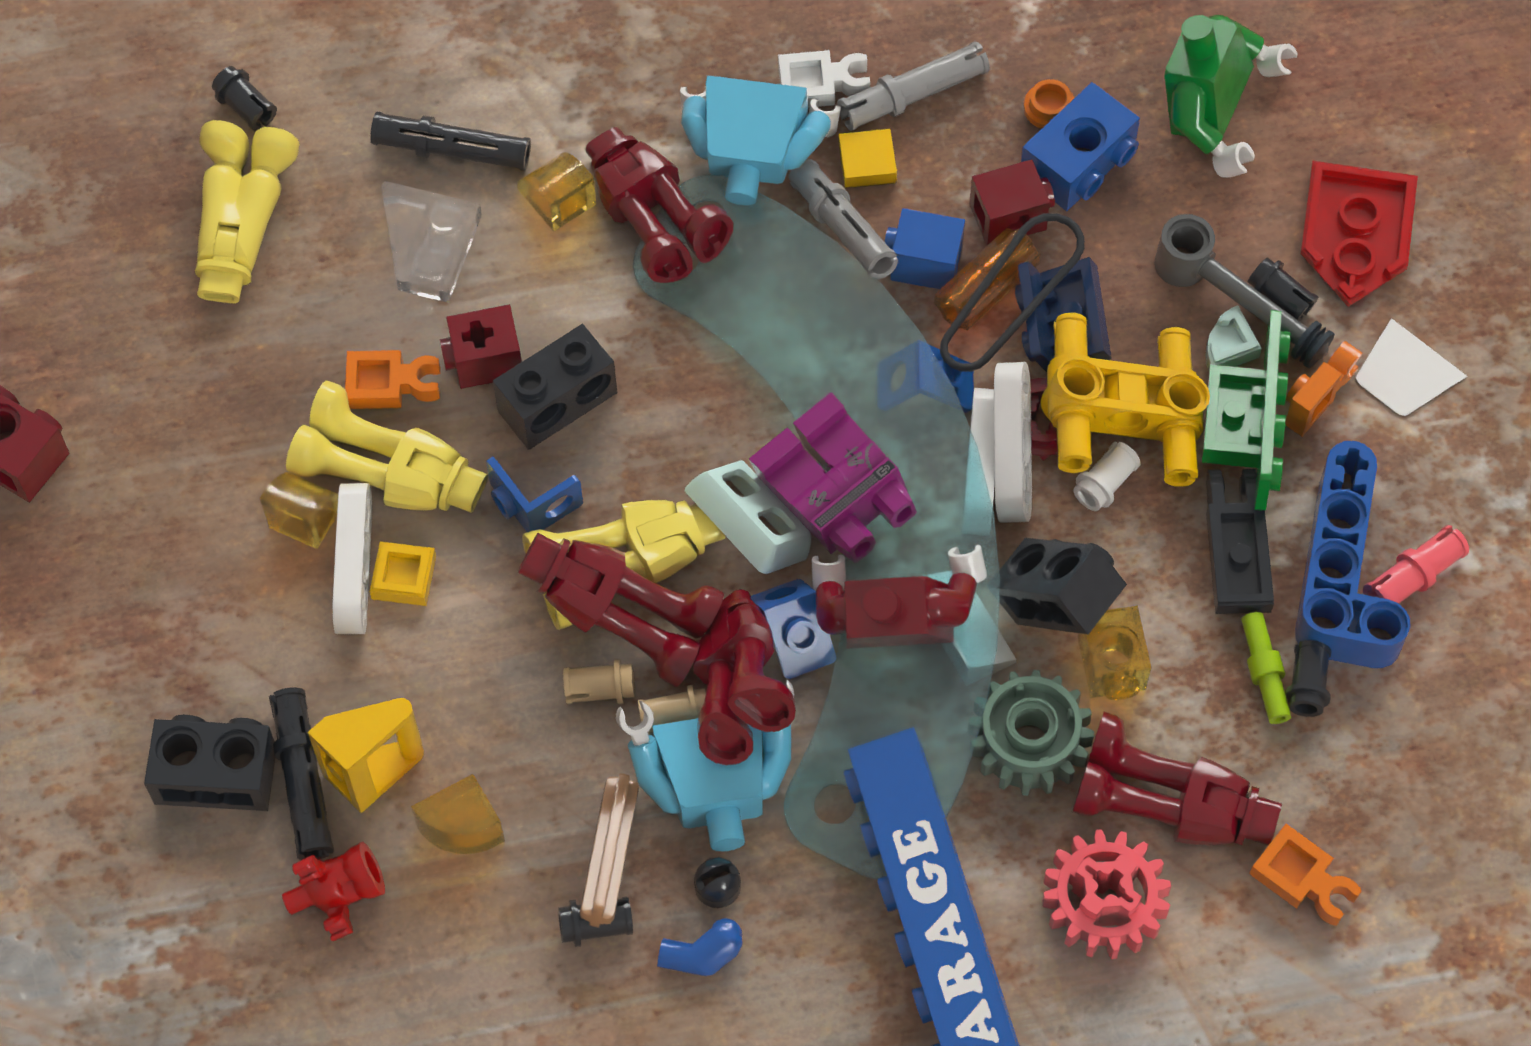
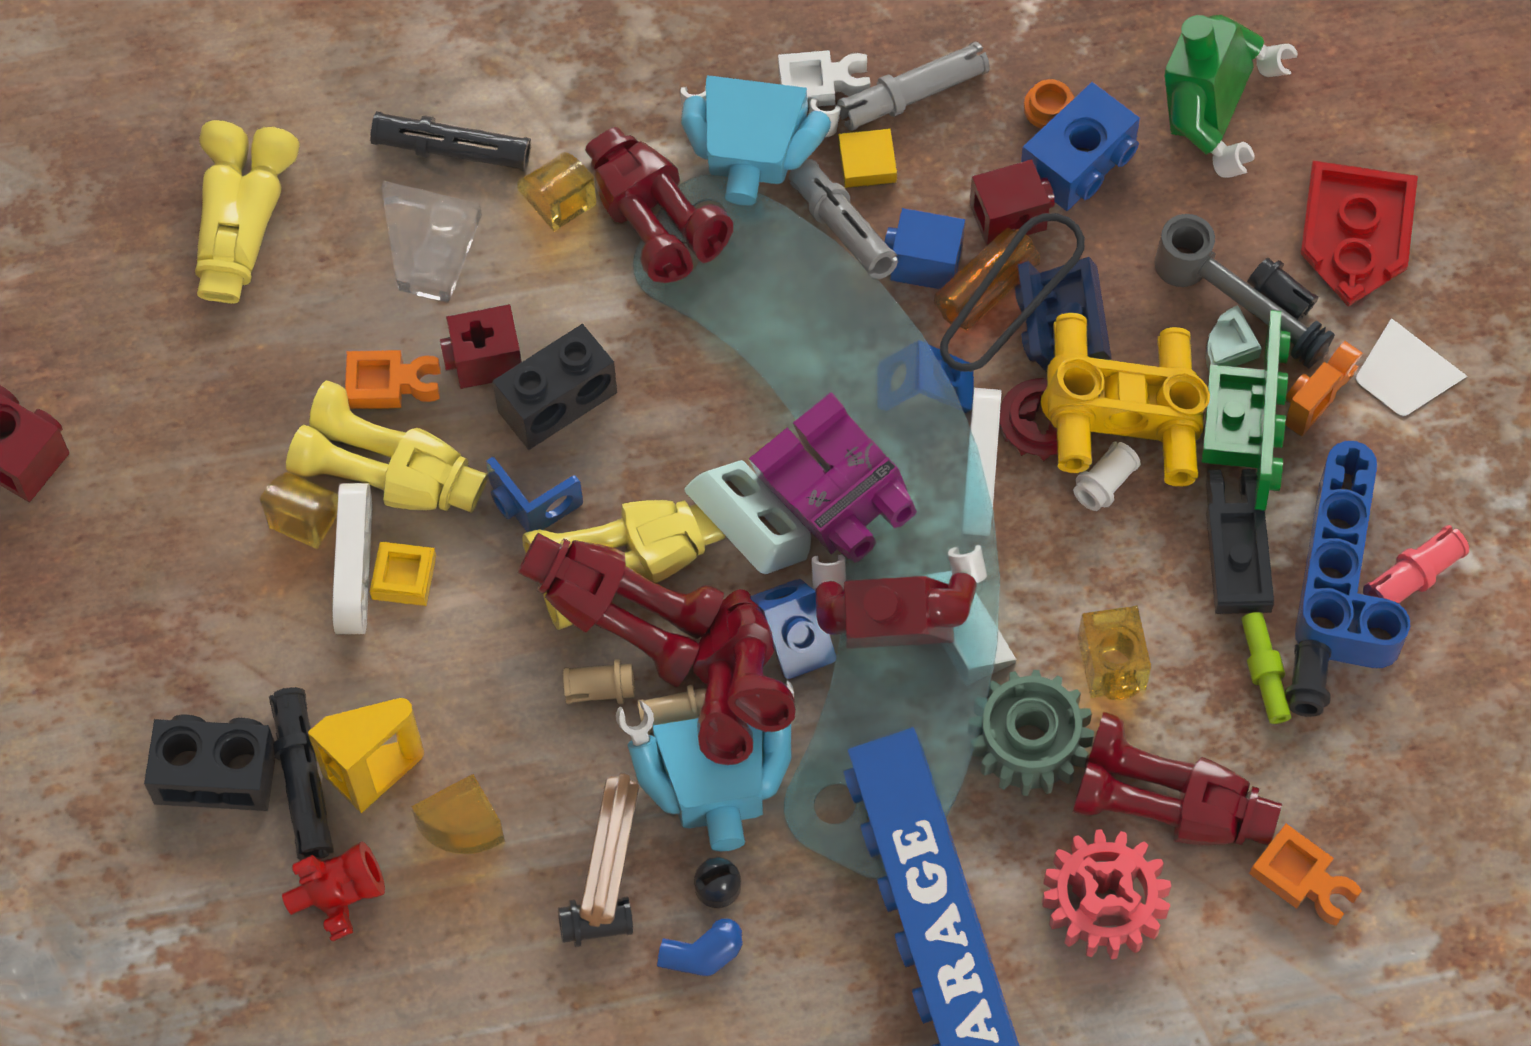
(234, 89): black pin -> none
(1012, 442): white beam -> none
(1059, 585): black brick -> none

